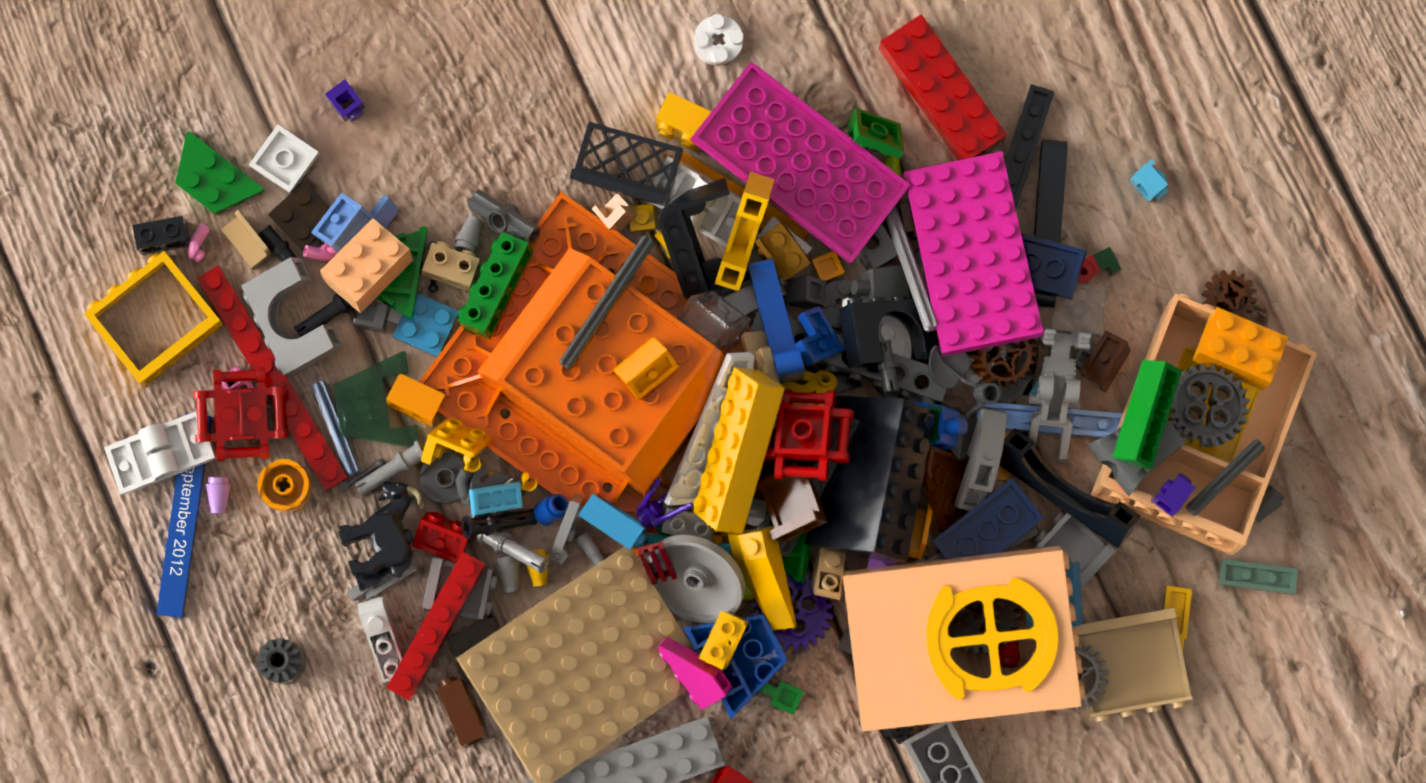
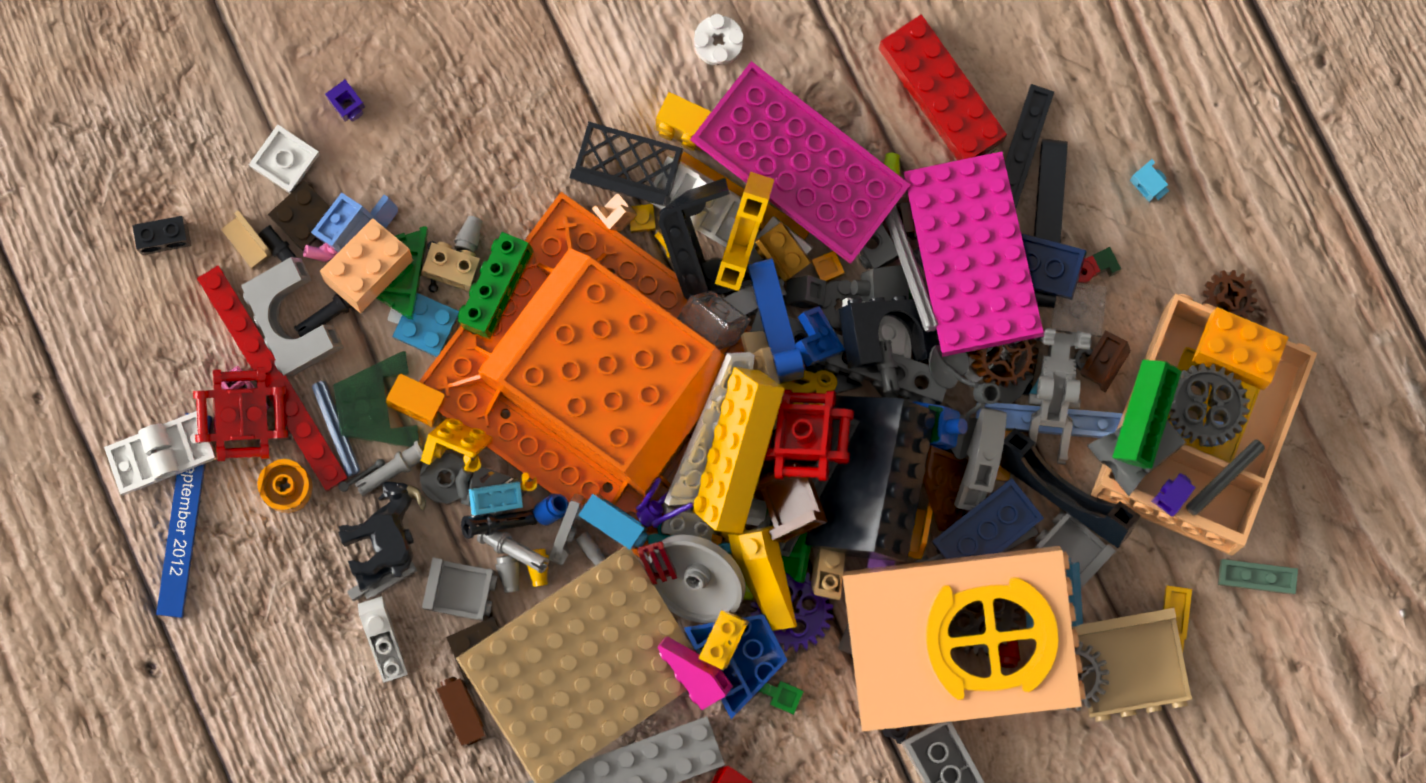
(179, 348): yellow window -> none
(196, 241): bright pink arm -> none
(212, 178): green wing -> none
(218, 493): lavender cone -> none
(294, 661): dark grey gear -> none
(373, 318): dark grey panel -> none
(436, 626): red brick -> none
(440, 536): red bracket -> none
(503, 217): dark grey piece -> none
(606, 302): dark grey axle -> none
(646, 368): light orange panel -> none
(876, 133): green plate -> none
(1270, 502): dark grey cone -> none

